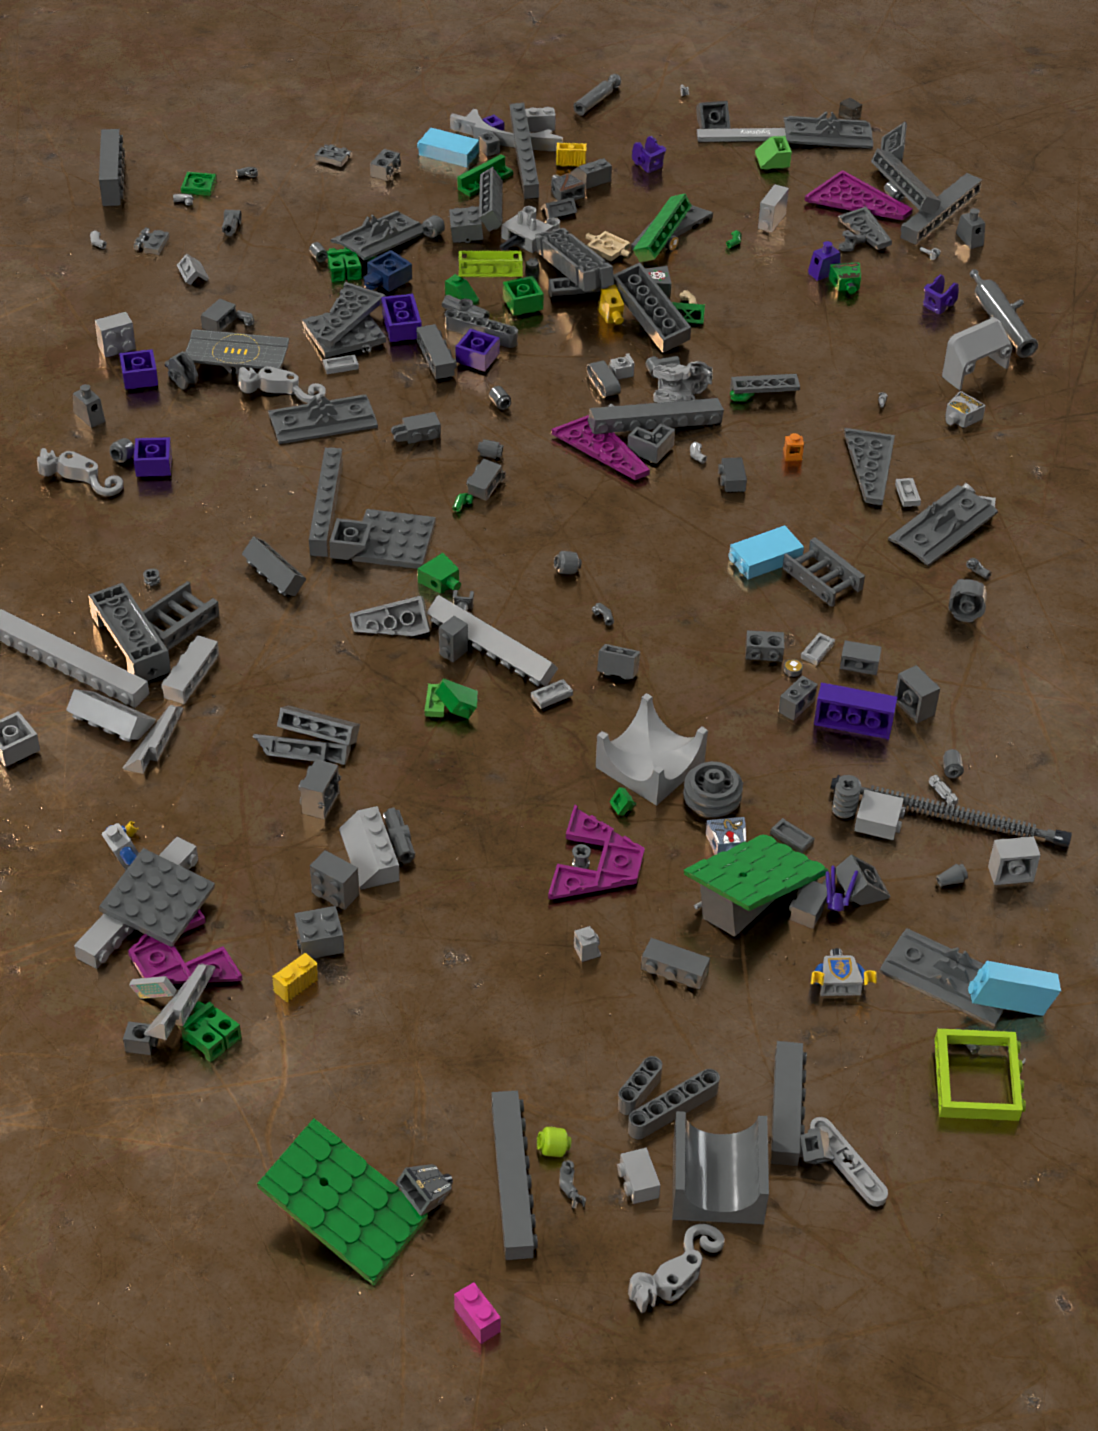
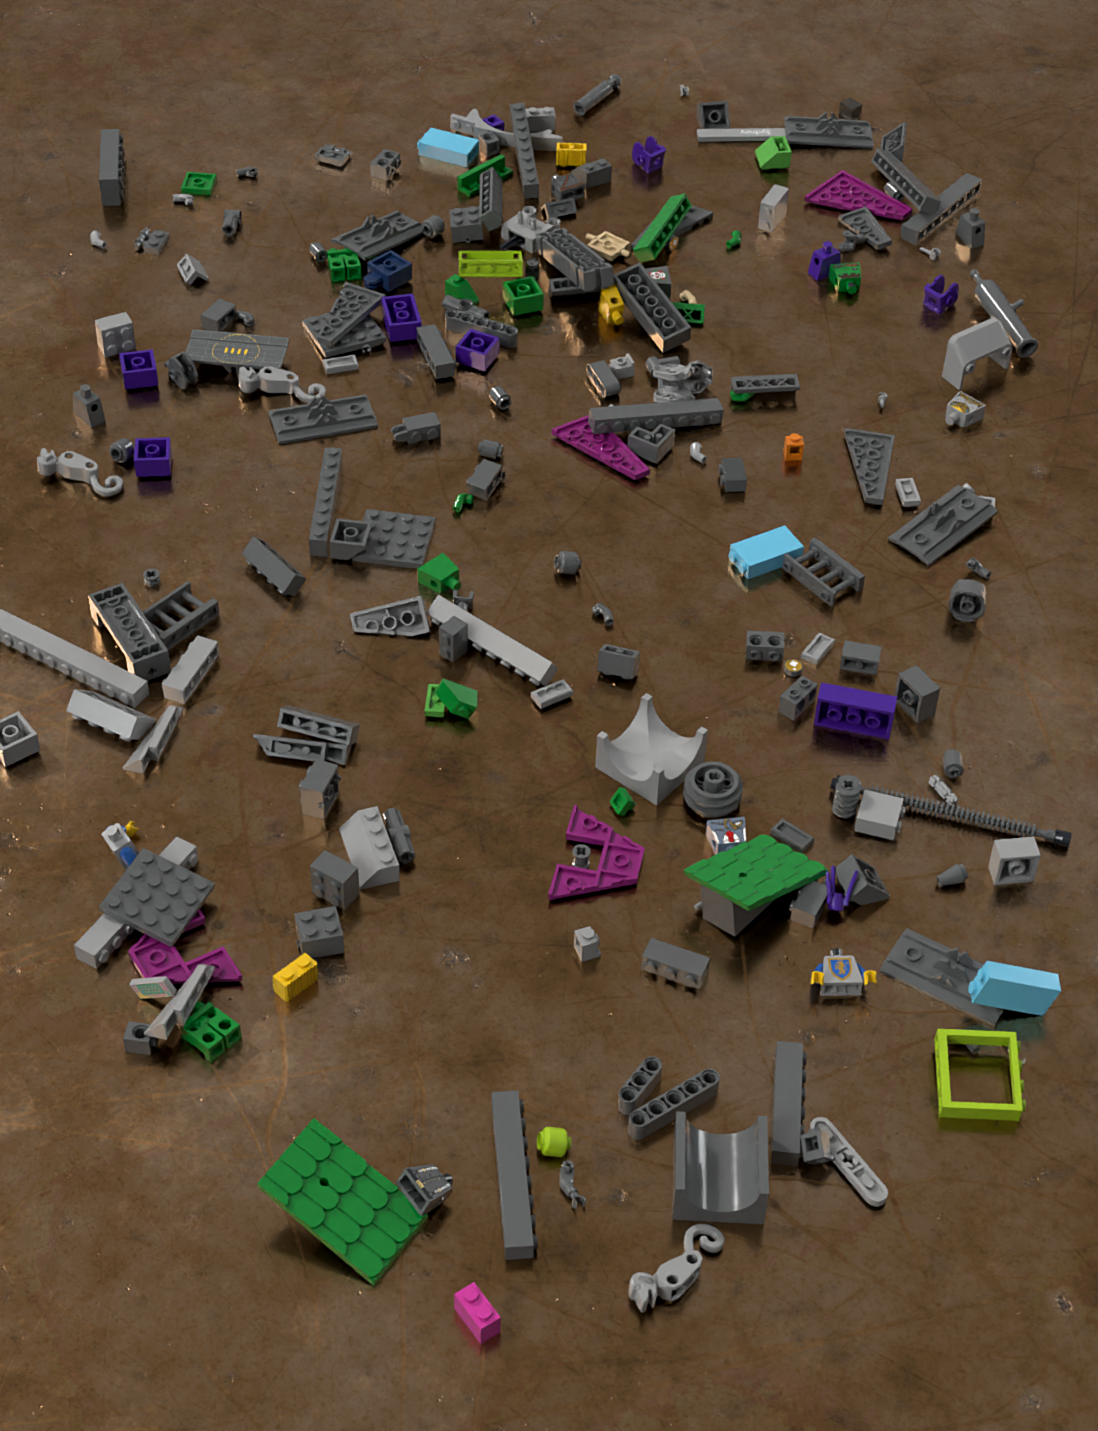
(639, 1175): light grey brick -> none

